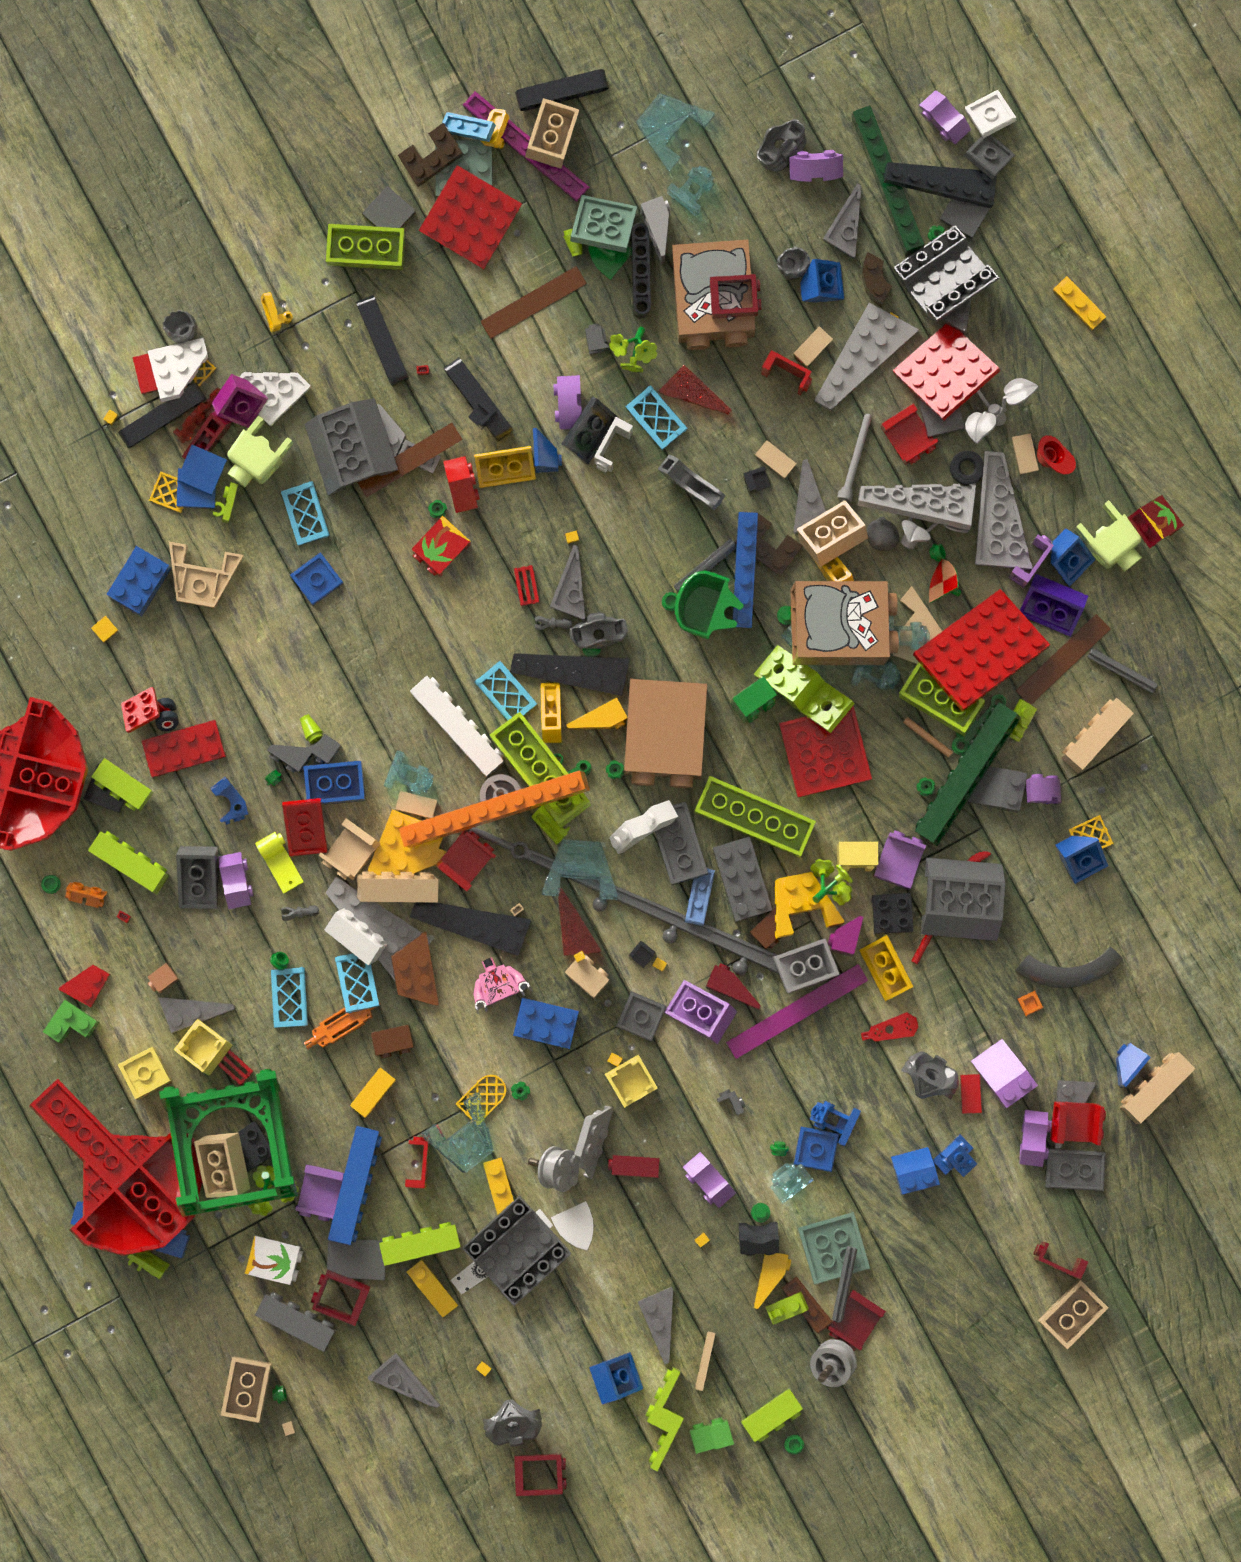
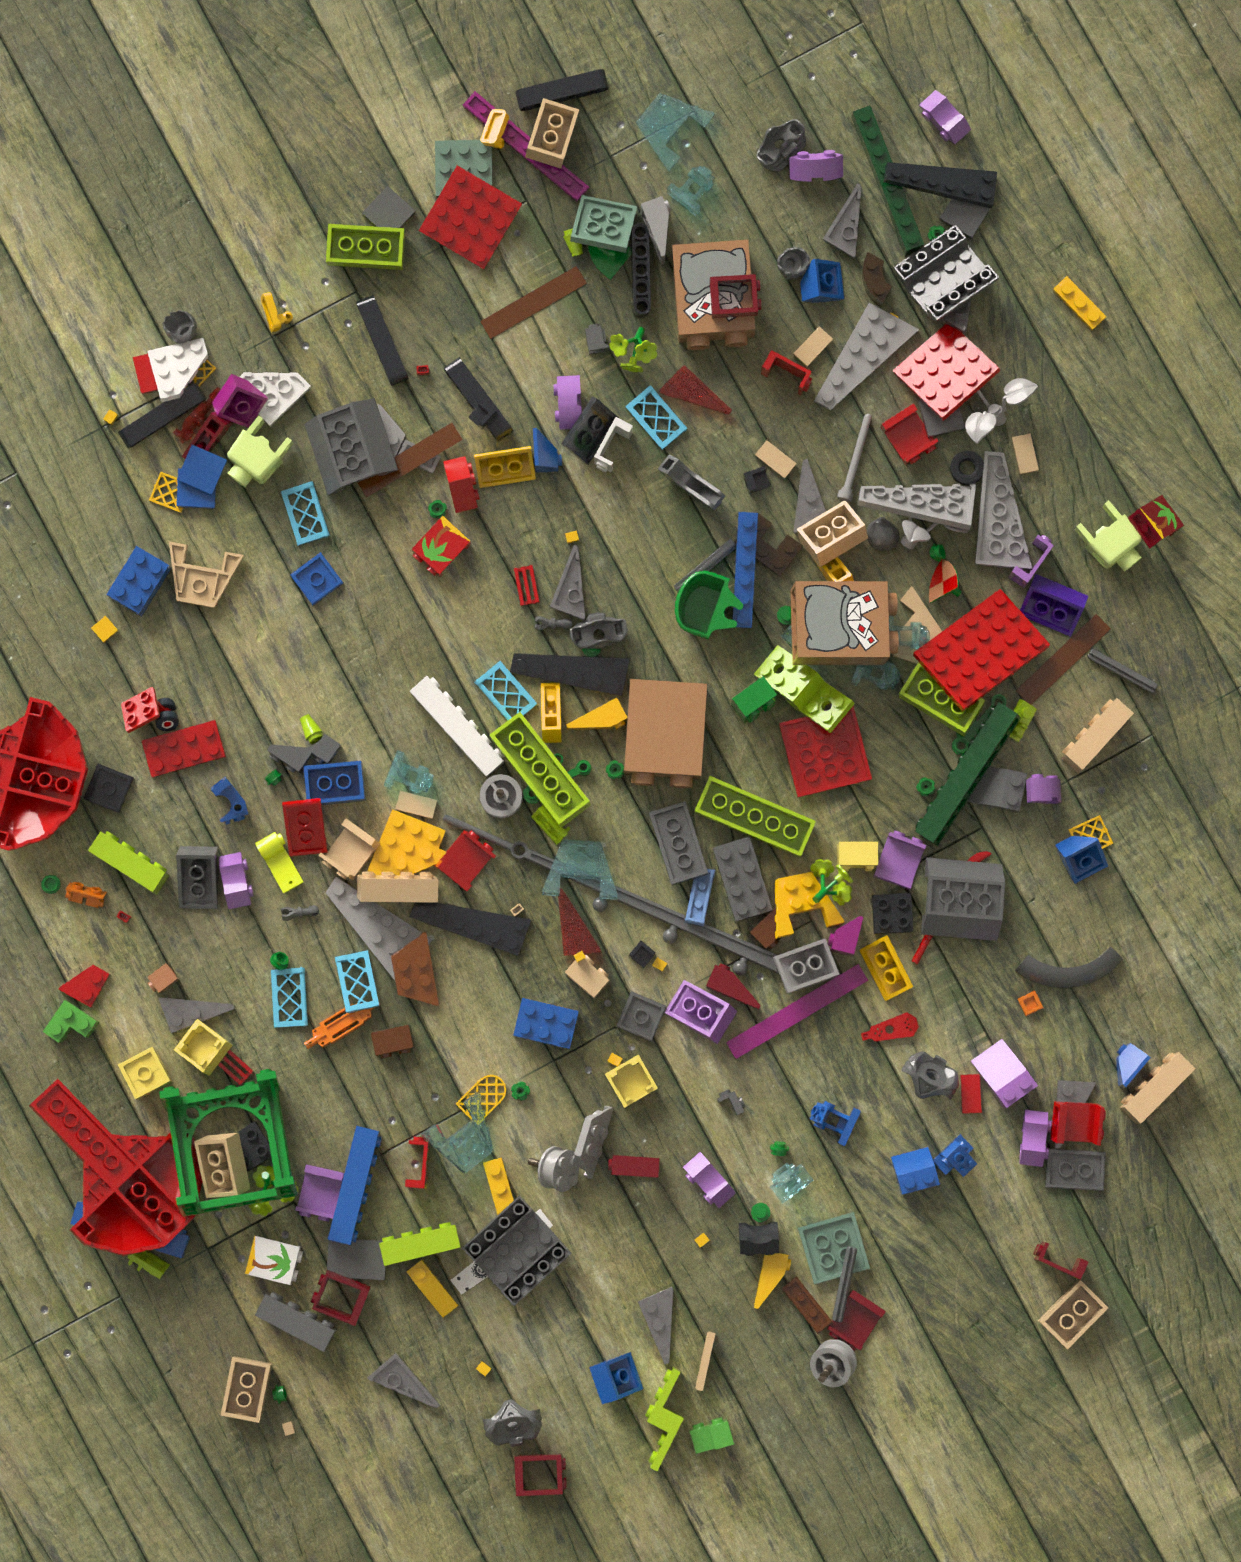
(121, 785): lime brick -> none
(229, 494): lime plate -> none
(356, 936): white brick -> none
(372, 1092): yellow piece -> none
(425, 168): dark brown plate -> none
(469, 126): plate -> none
(494, 809): orange brick -> none
(497, 984): bright pink torso -> none
(575, 1225): white sticker -> none
(640, 827): white arch -> none
(668, 601): green plate -> none
(772, 1416): lime brick -> none
(787, 1308): lime plate -> none
(794, 1444): green plate -> none
(816, 1149): blue plate -> none
(928, 737): medium nougat bar -> none
(989, 155): dark grey tile -> none
(990, 114): white plate -> none
(1055, 456): red piece -> none
(1070, 556): blue slope -> none

